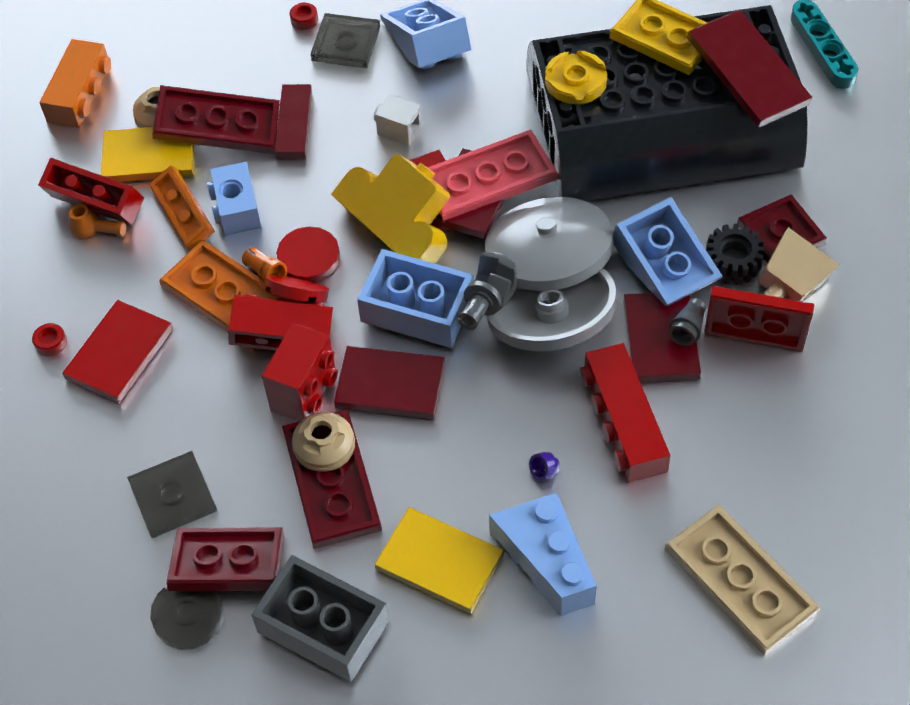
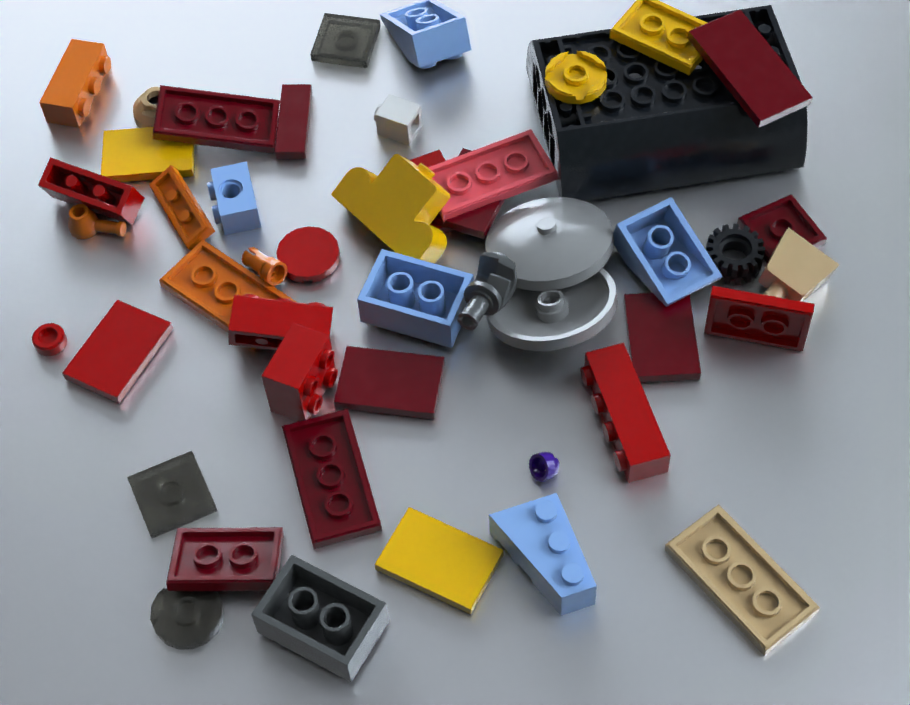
(295, 288): red tile -> none
(303, 16): red tile -> none
(323, 453): tan piece -> none
(687, 324): dark grey cone -> none
(829, 41): teal beam -> none

